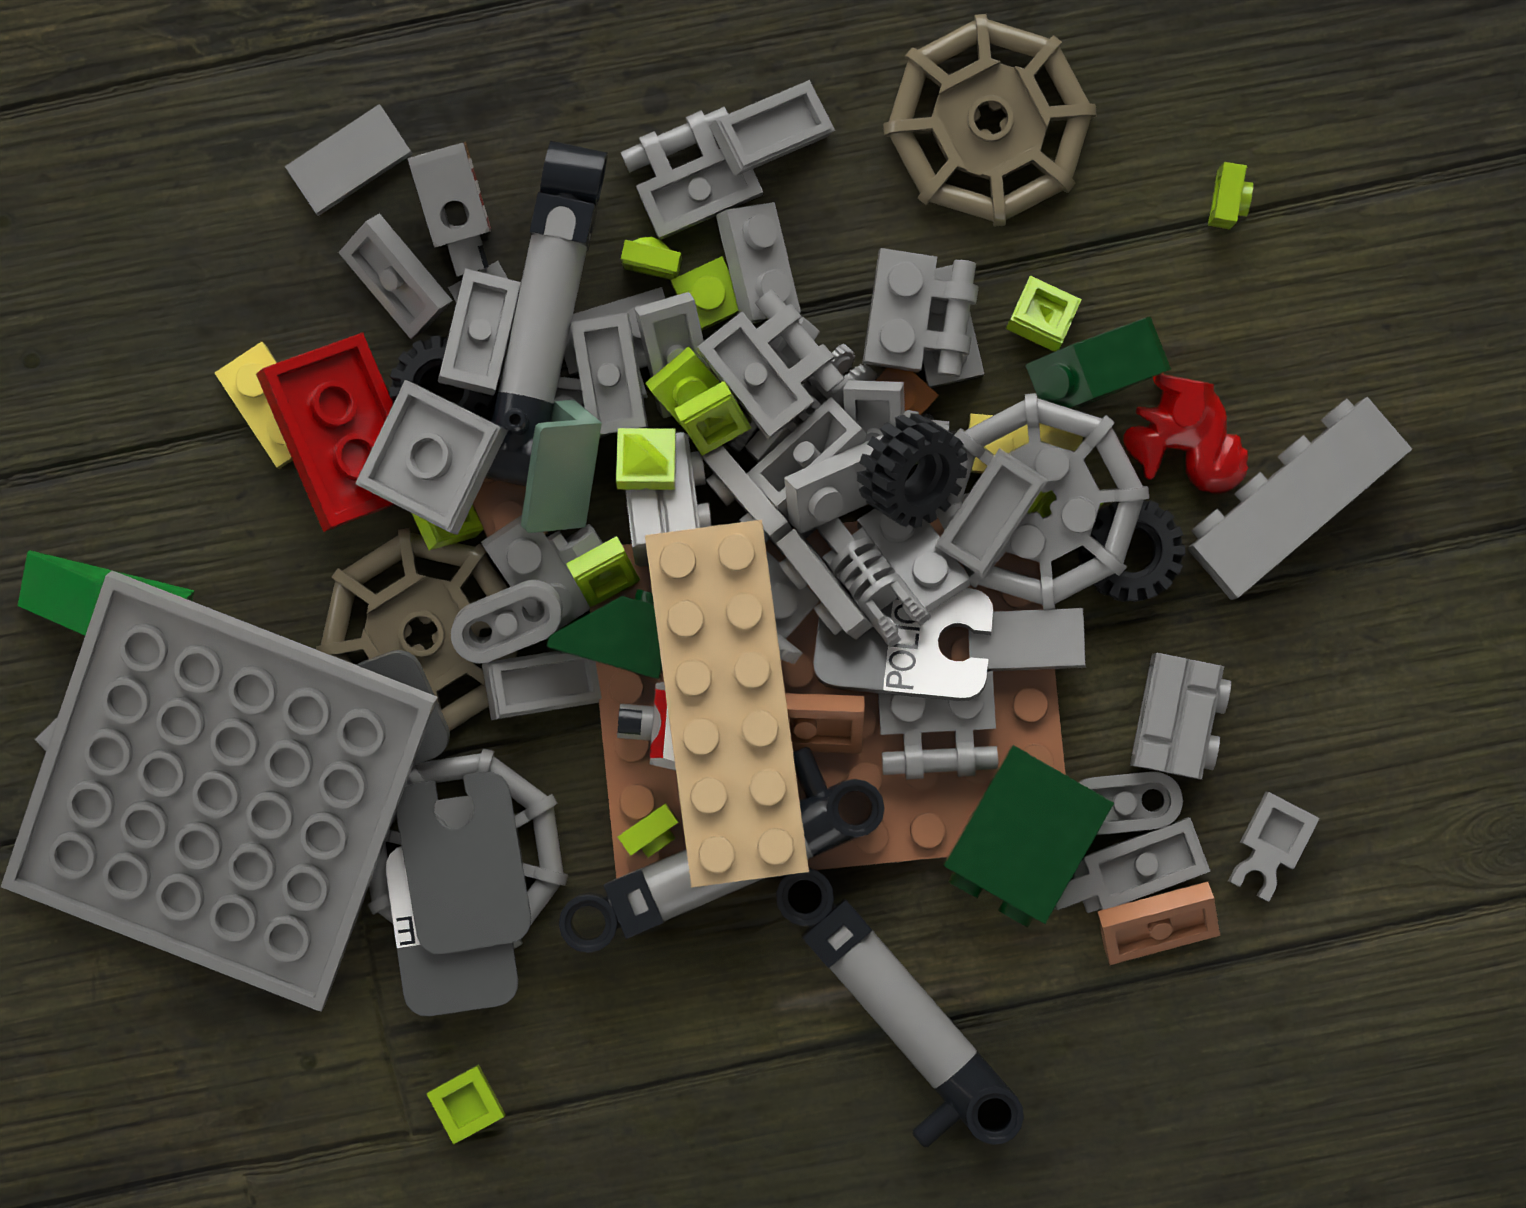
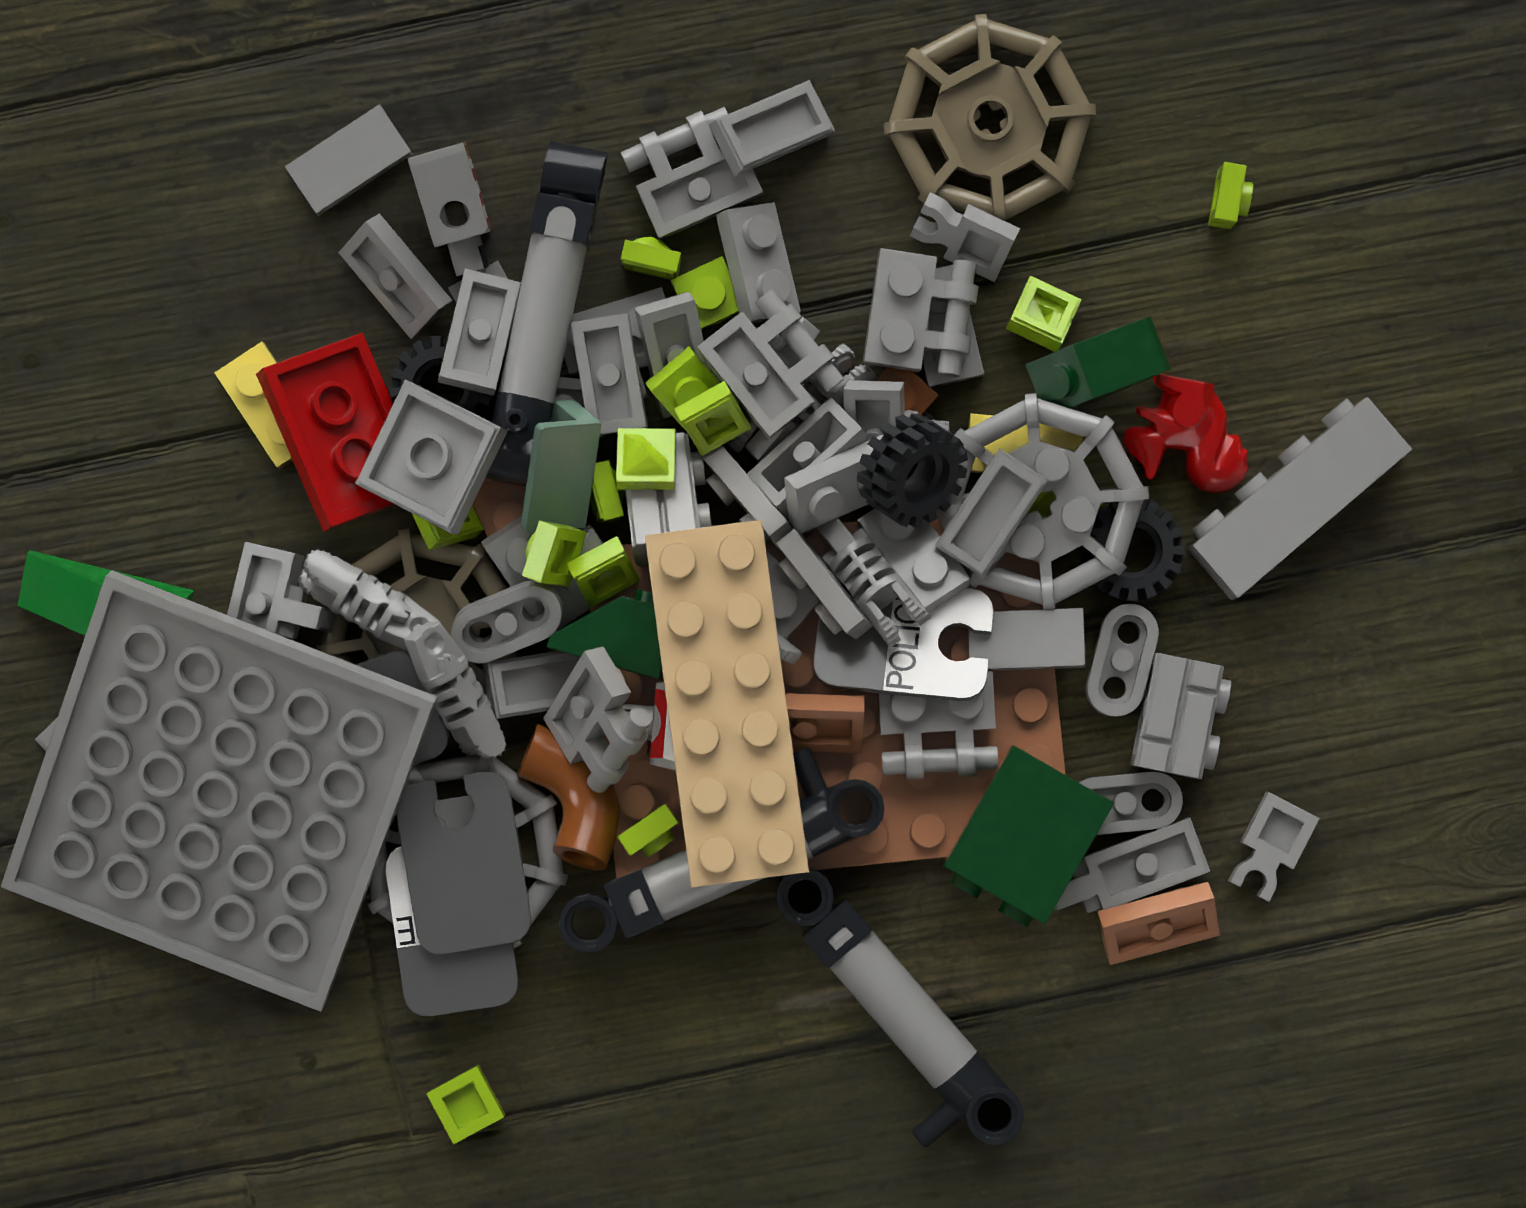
(269, 594): none -> light grey hinge
(362, 598): none -> light grey hinge
(460, 700): none -> light grey hinge
(550, 551): none -> lime plate
(588, 709): none -> light grey plate
(588, 816): none -> dark orange cylinder
(605, 497): none -> lime tile
(968, 236): none -> light grey plate
(1121, 660): none -> light grey plate

